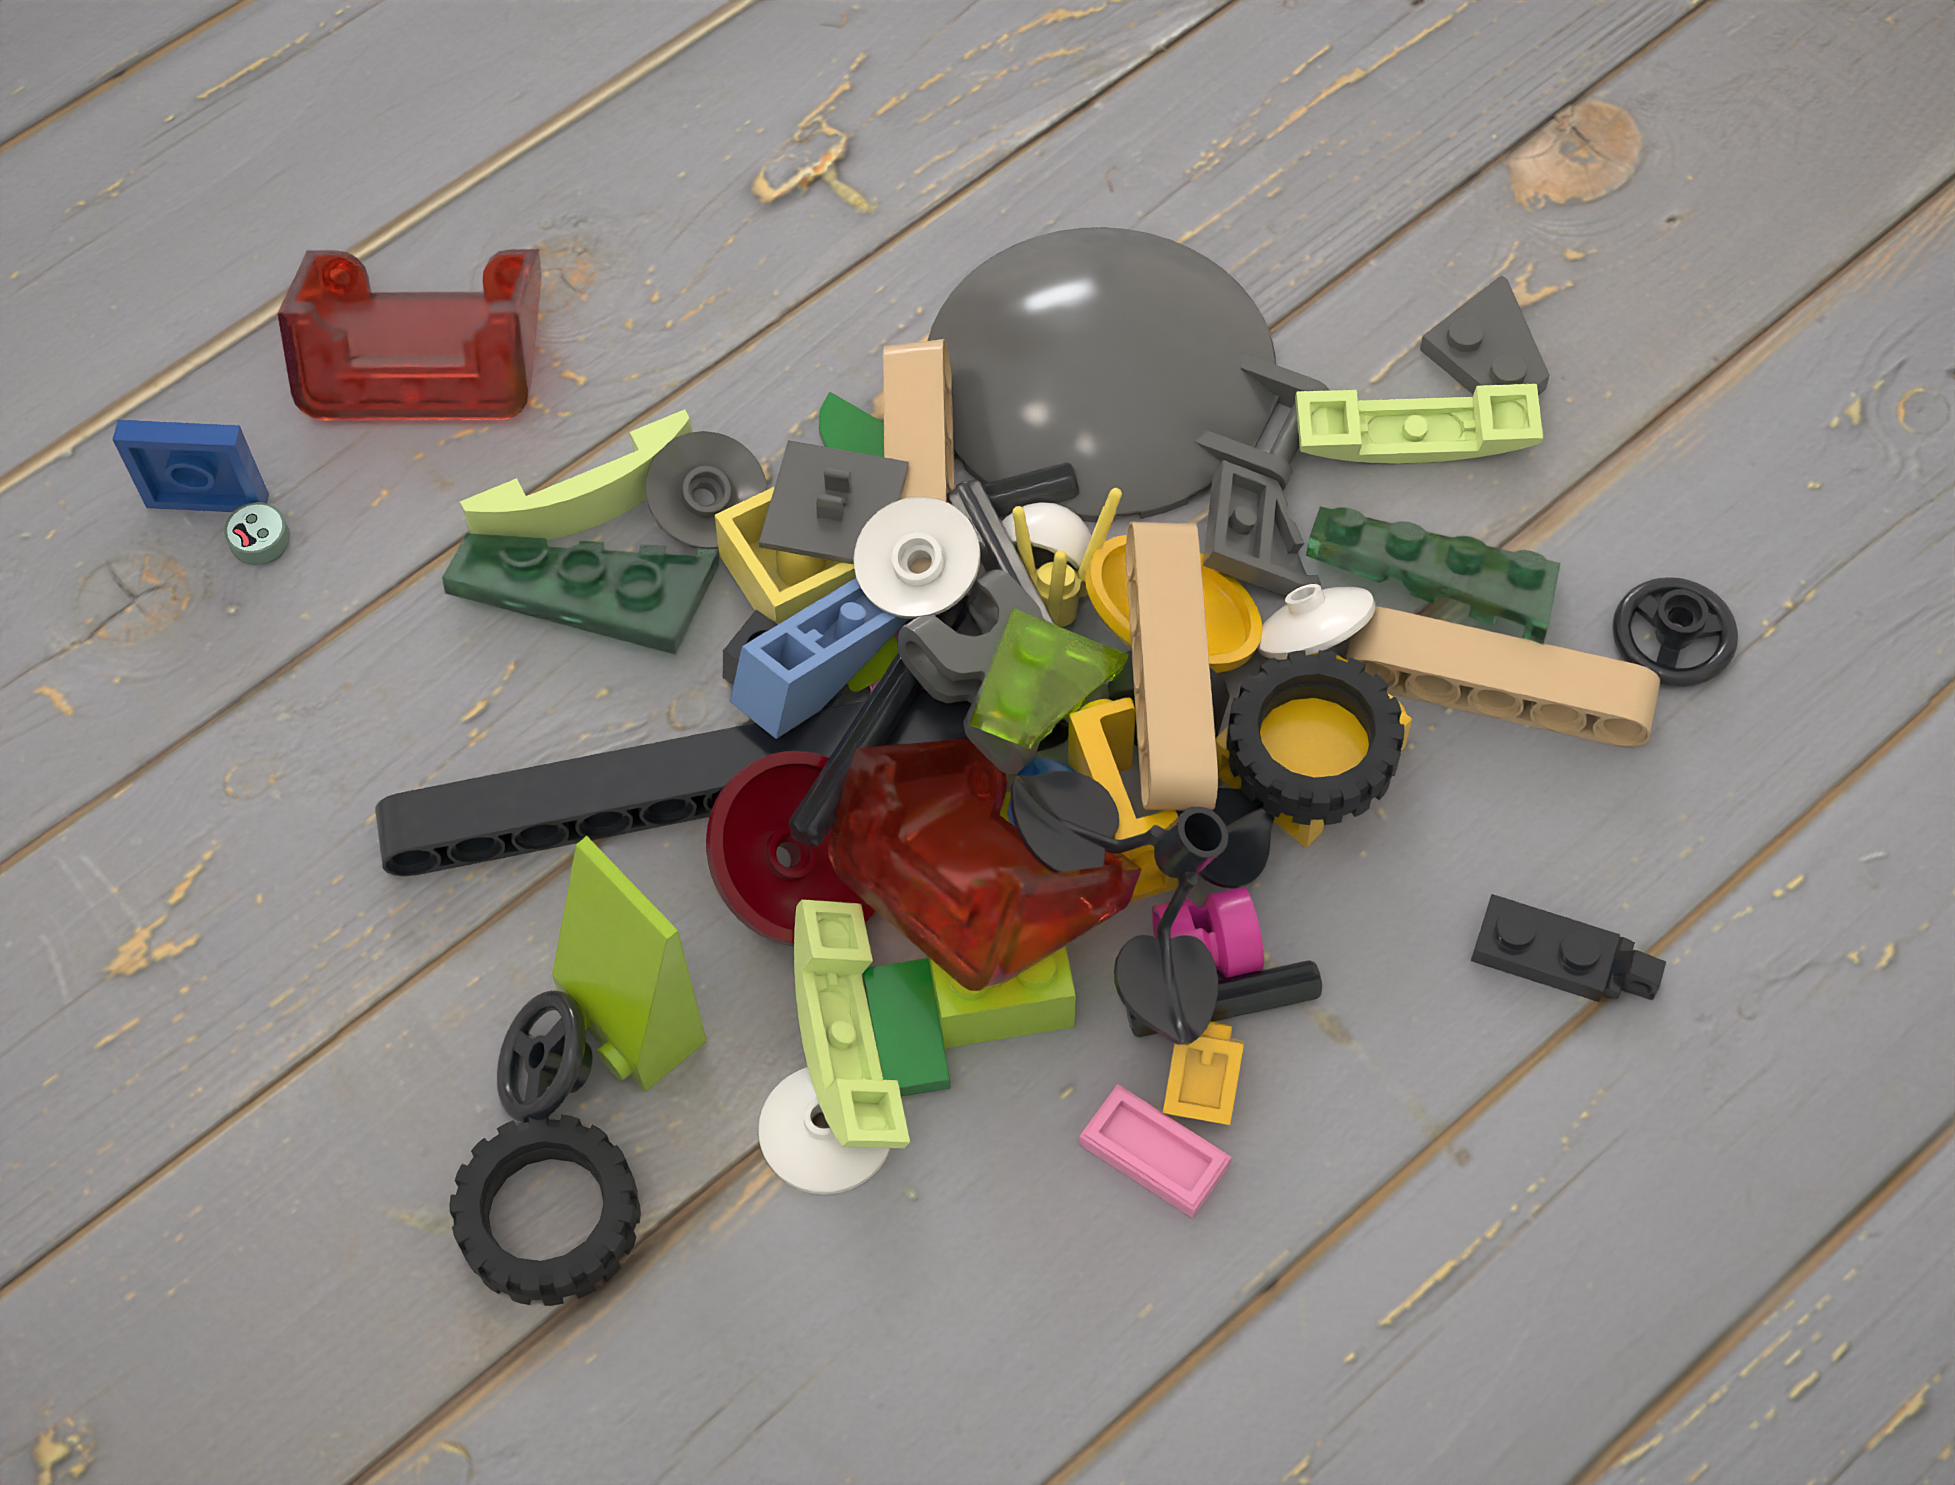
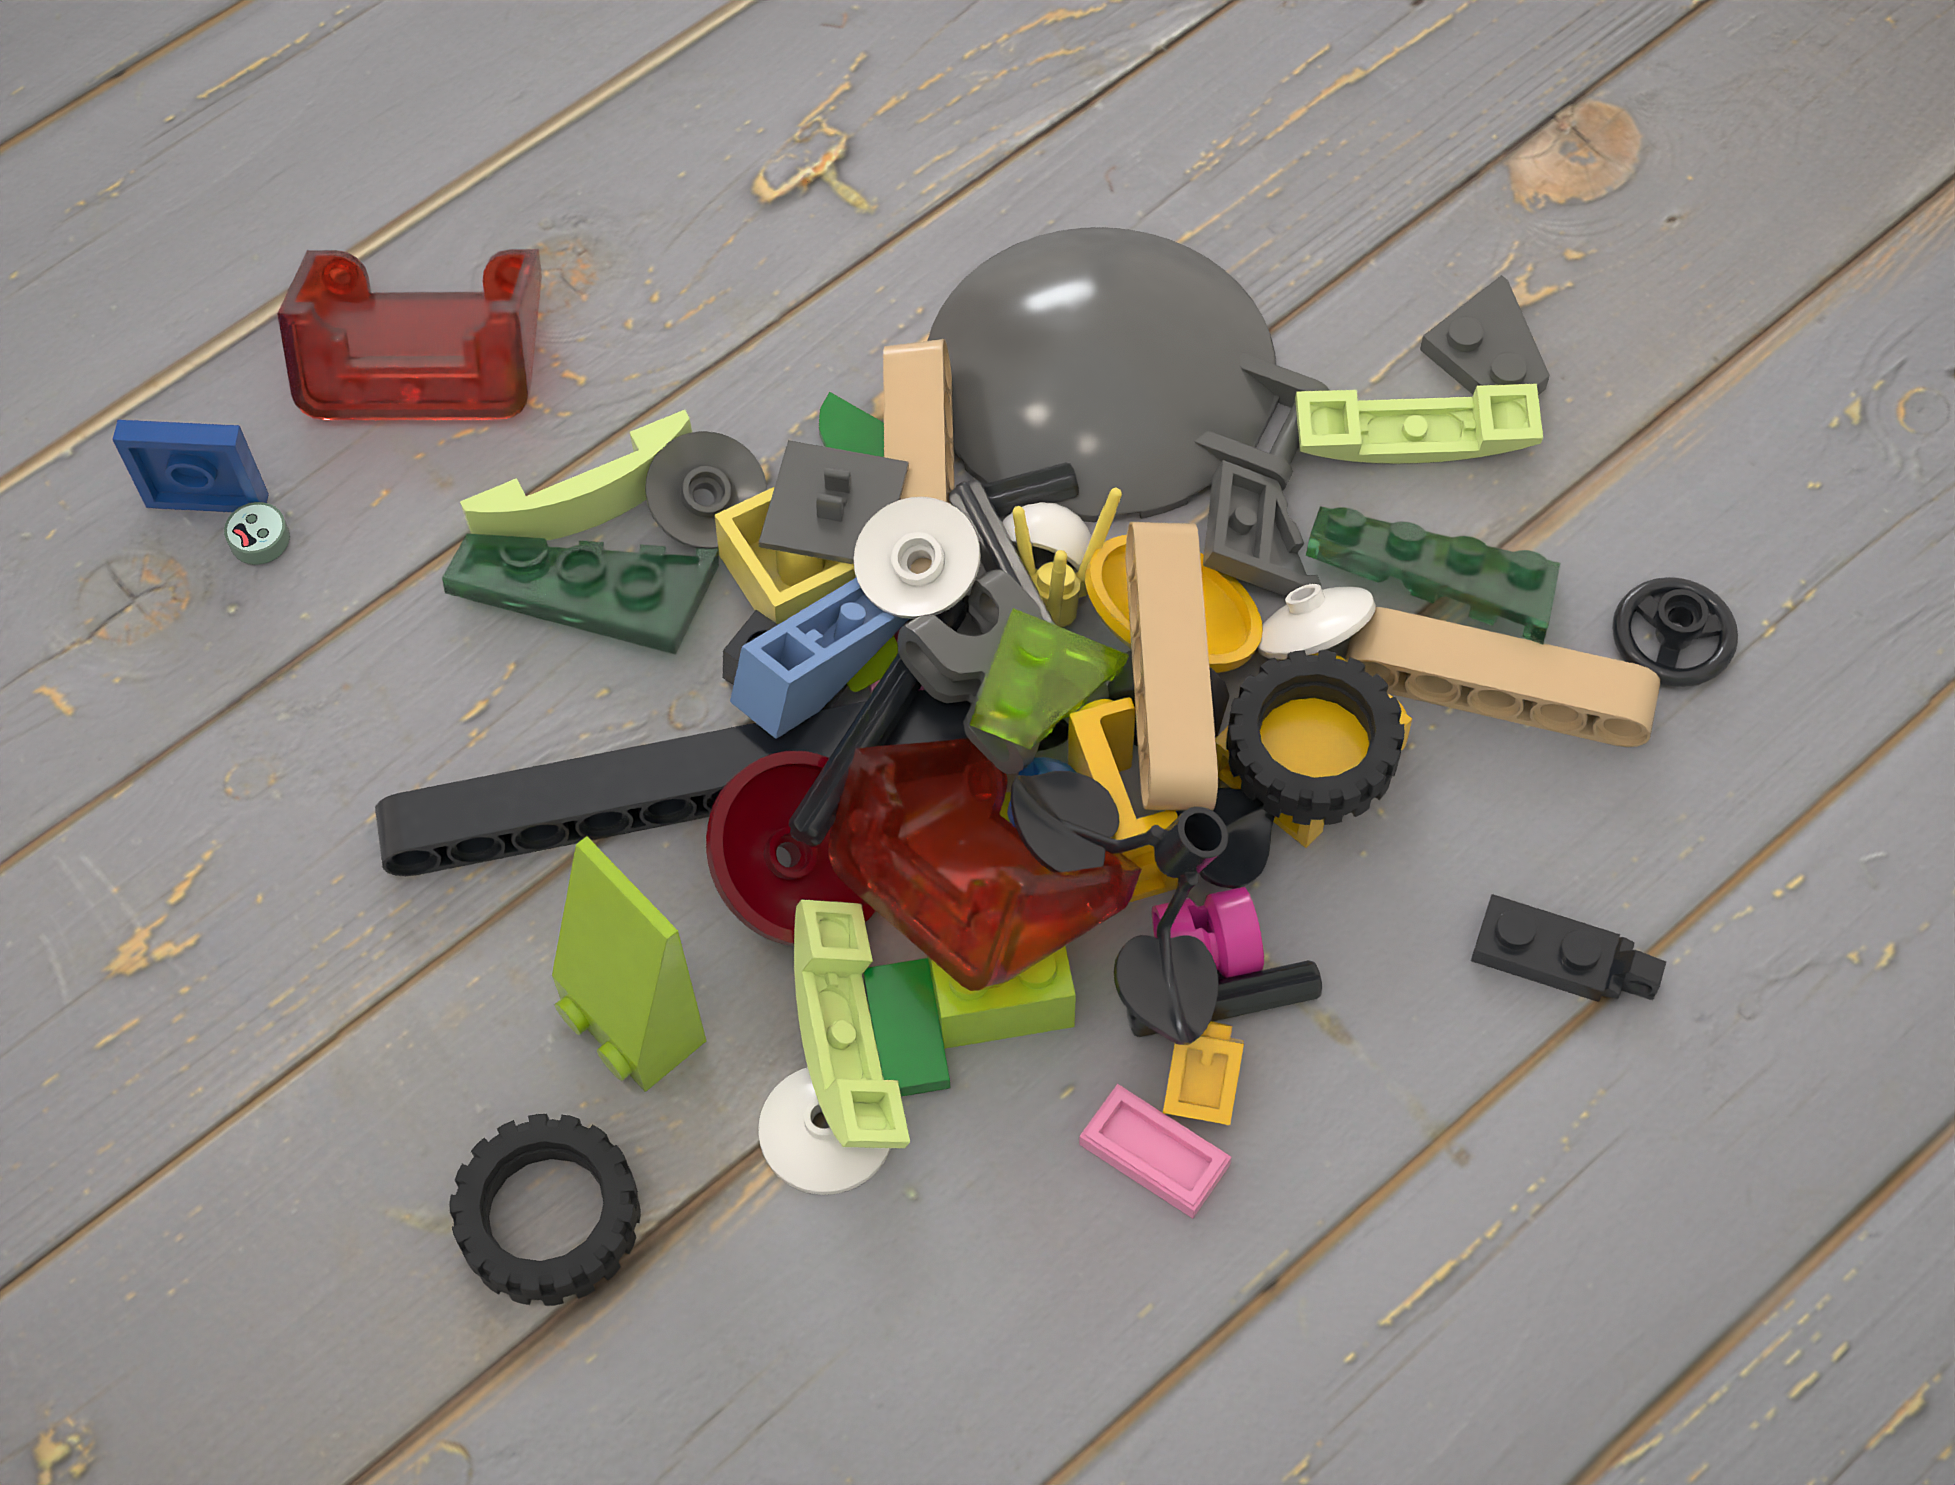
(552, 1061): black piece -> none

